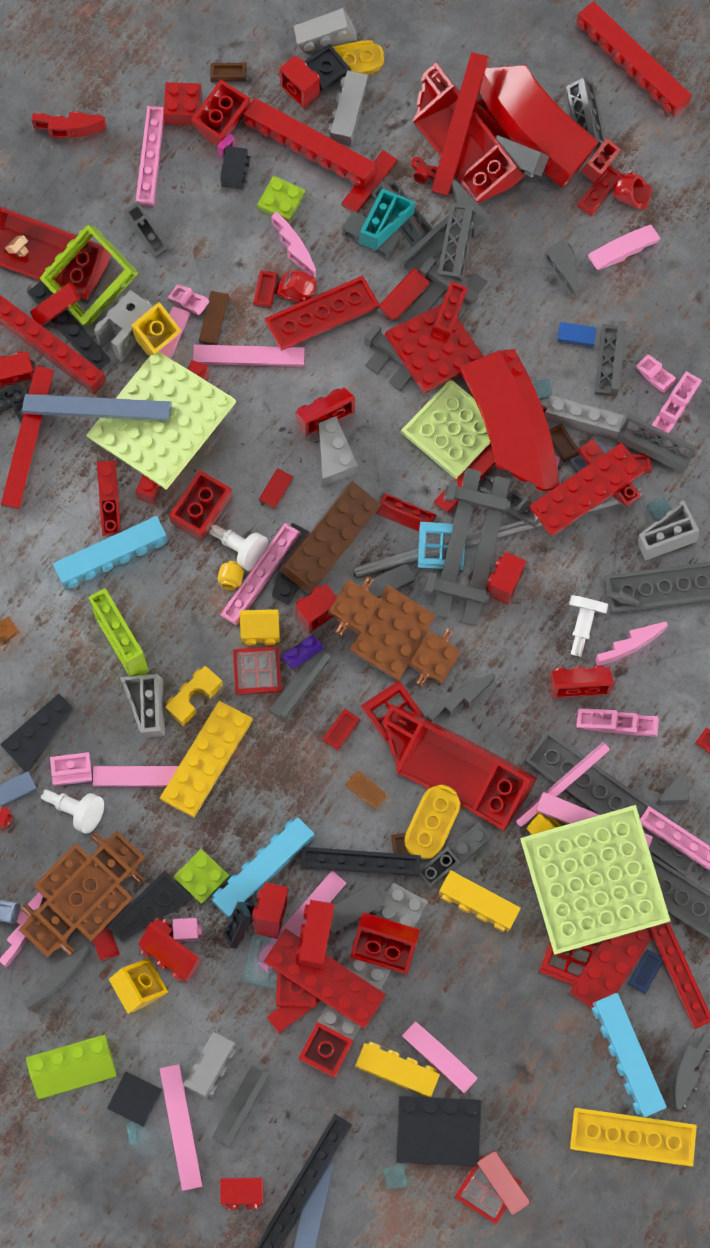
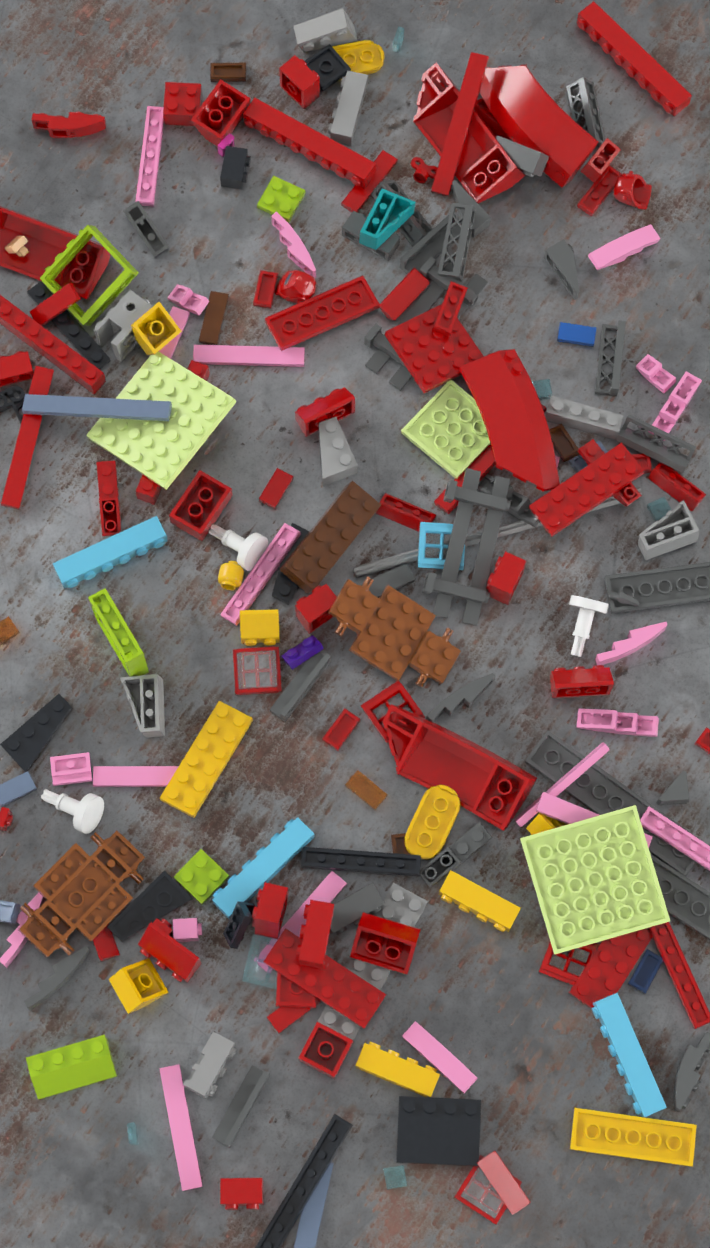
(134, 1098): black tile -> none
(203, 682): yellow arch -> none
(398, 39): none -> clear light blue tile
(676, 485): none -> red slope

